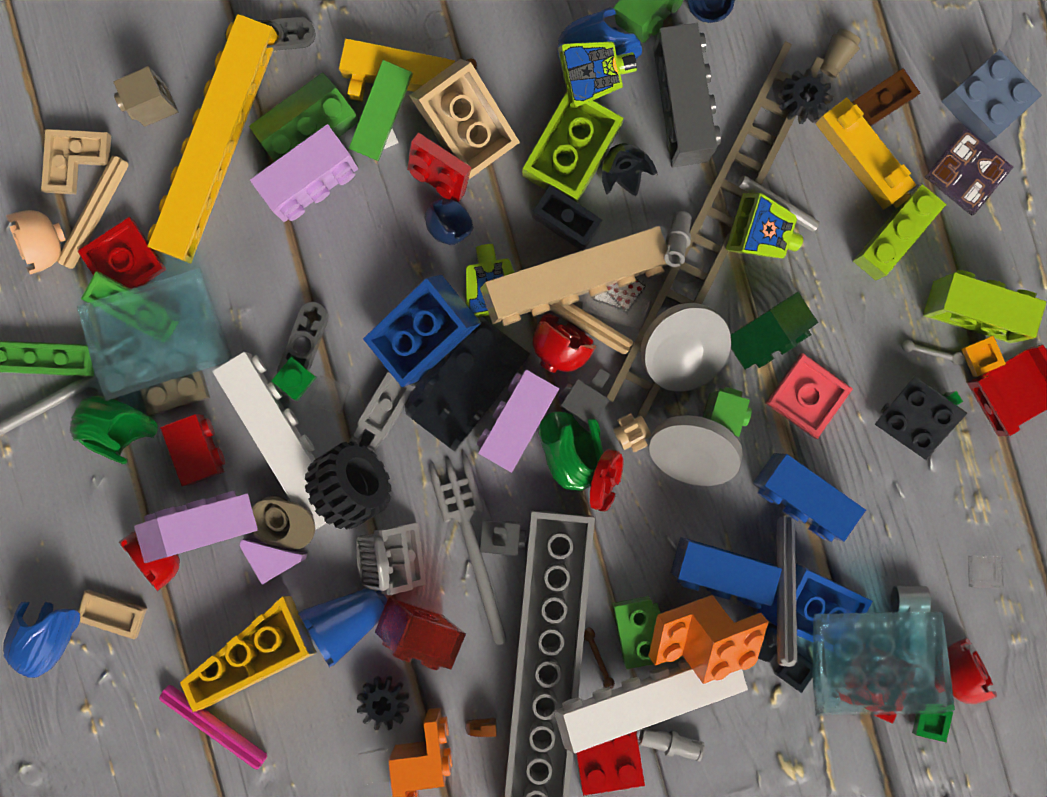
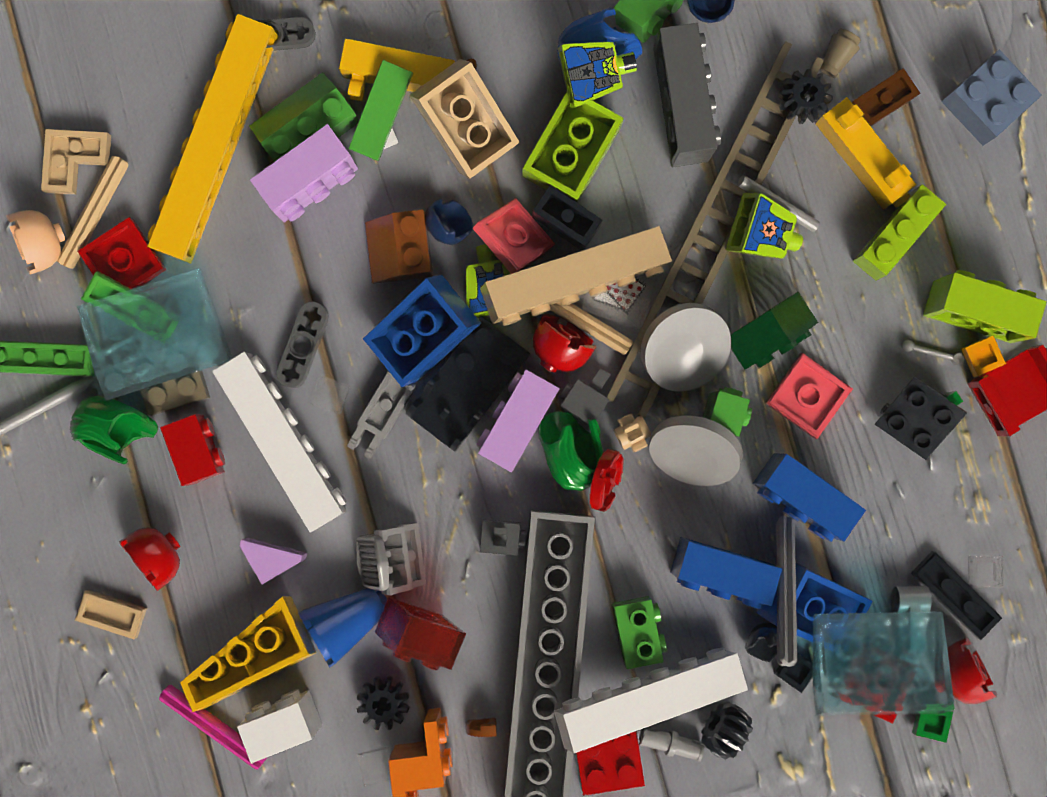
(39, 647): blue hair -> none
(144, 97): dark tan brick -> none
(195, 525): lavender brick -> none
(280, 725): none -> white brick
(283, 523): dark tan cap -> none
(294, 379): green plate -> none
(348, 485): black tyre -> none
(399, 247): none -> dark orange slope
(438, 168): red plate -> none
(464, 515): light grey piece -> none
(513, 236): none -> coral tile
(589, 636): reddish brown hinge -> none
(625, 166): black piece -> none
(678, 239): light grey pin -> none
(707, 639): orange bracket -> none
(726, 730): none -> black gear
(956, 595): none -> black tile
(969, 172): clear purple tile -> none

